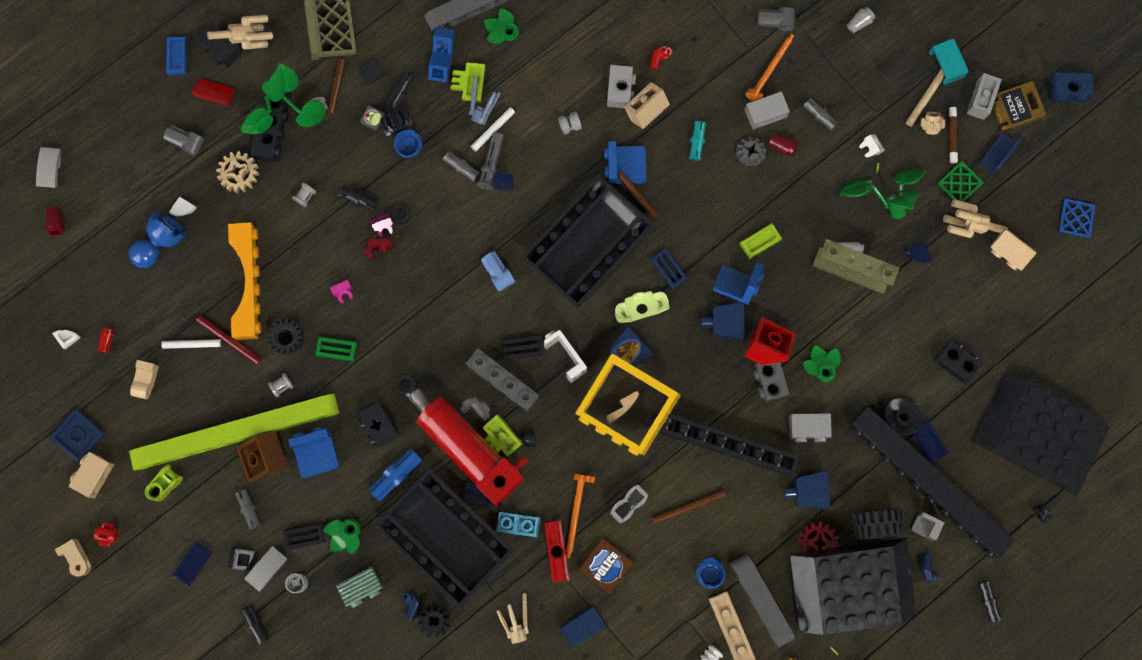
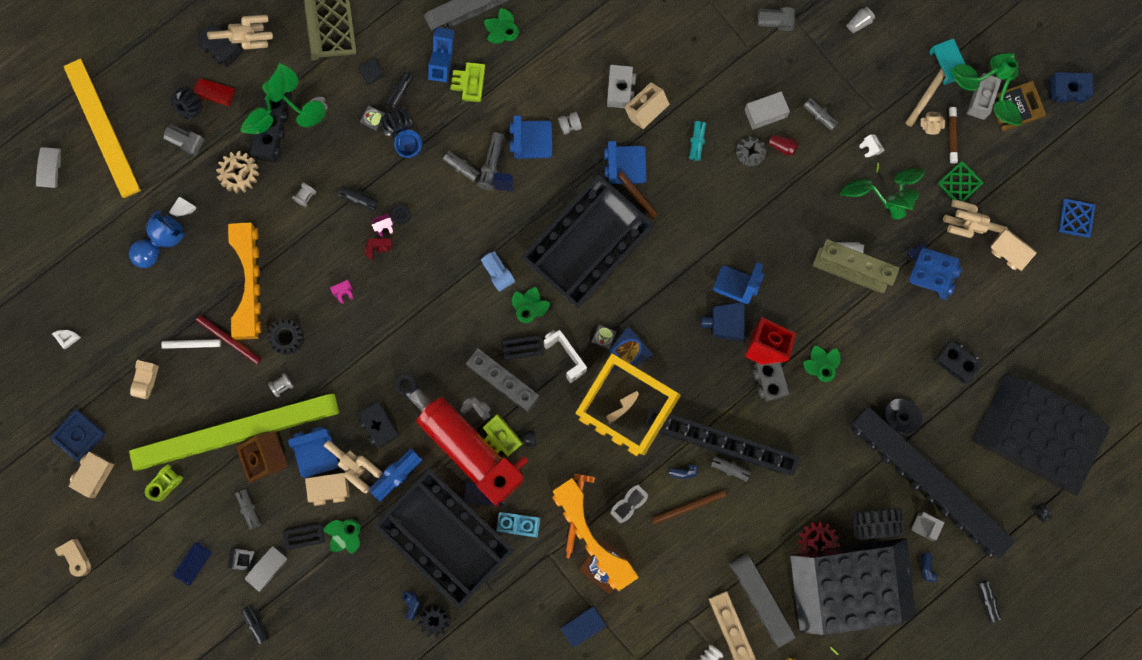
(54, 221): dark red cone -> none
(102, 128): none -> yellow tile
(105, 340): red pin -> none
(106, 534): red gear -> none
(176, 55): blue tile -> none
(186, 102): none -> black gear
(293, 583): light grey wheel -> none
(326, 488): none -> tan brick
(336, 86): reddish brown bar -> none
(352, 351): green tile -> none
(354, 466): none -> tan plant
(360, 586): sand green brick -> none
(480, 114): sand blue plant -> none
(493, 128): white bar -> none
(517, 632): tan plant -> none
(529, 302): none -> green plate
(531, 139): none -> blue bracket
(558, 565): red piece -> none
(603, 337): none -> tile
(618, 569): none -> light orange arch
(655, 303): yellowish green piece -> none
(658, 55): red arm -> none
(677, 281): dark blue tile -> none
(682, 473): none -> dark blue arm
(710, 573): blue hair -> none
(730, 468): none -> dark grey pin
(753, 94): orange piece -> none
(760, 241): lime tile -> none
(810, 427): light grey brick -> none
(810, 491): dark blue torso -> none
(930, 442): clear blue tile -> none
(936, 272): none -> blue bracket
(999, 153): dark blue panel -> none
(1005, 68): none -> green plant

